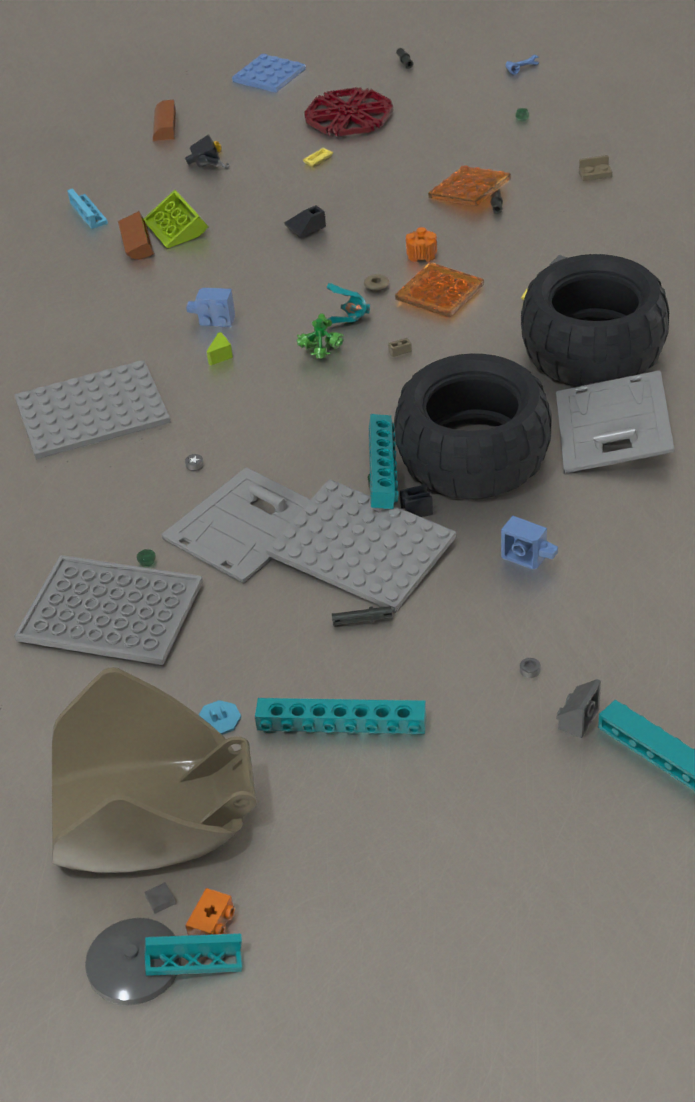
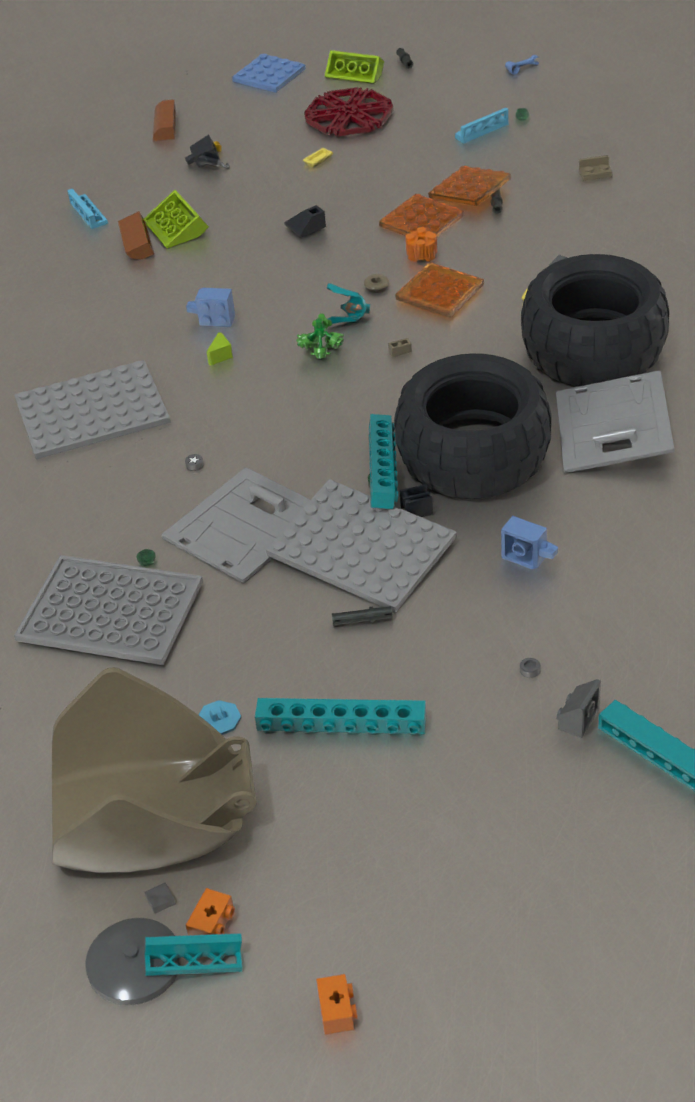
(335, 1004): none -> orange brick
(354, 66): none -> lime slope
(421, 212): none -> clear orange plate
(483, 126): none -> medium azure fence

